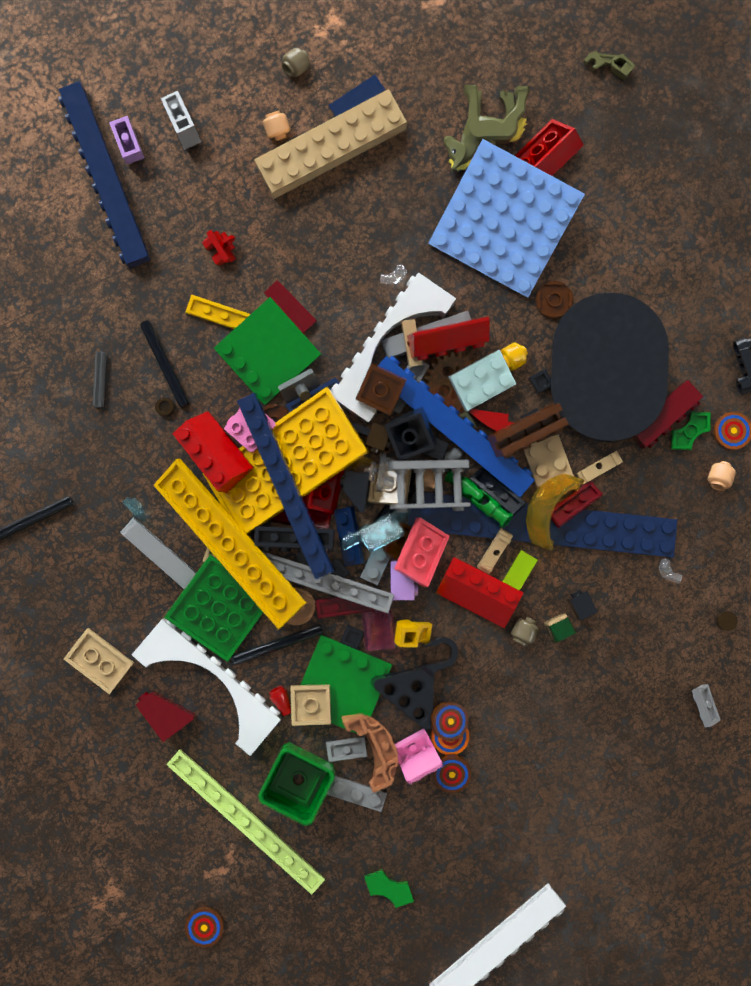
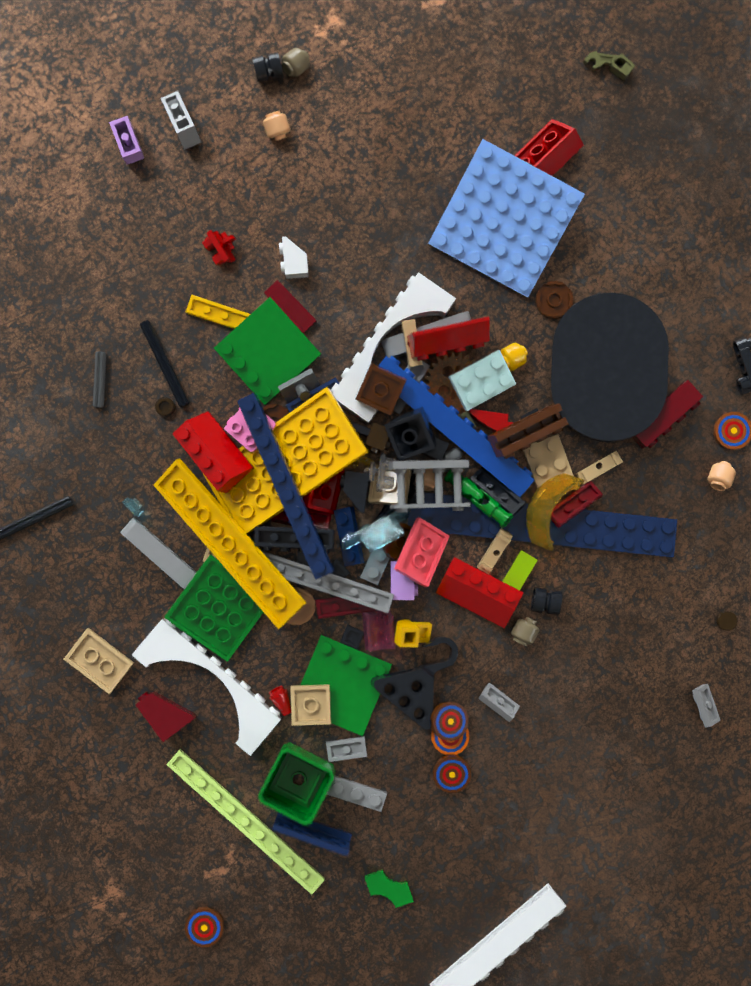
(104, 175): dark blue brick -> none
(268, 67): none -> black wheel
(277, 644): black axle -> none
(295, 260): none -> white slope
(314, 833): none -> dark blue fence
(331, 144): tan brick -> none
(356, 96): dark blue tile -> none
(382, 745): nougat windscreen -> none
(395, 277): clear arm -> none
(417, 756): bright pink bracket -> none
(488, 128): olive animal -> none
(499, 702): none -> light grey plate
(540, 381): black tile -> none
(548, 601): none -> black wheel
(559, 628): dark green piece -> none
(582, 604): black brick -> none
(667, 572): clear arm -> none
(698, 423): green tile -> none

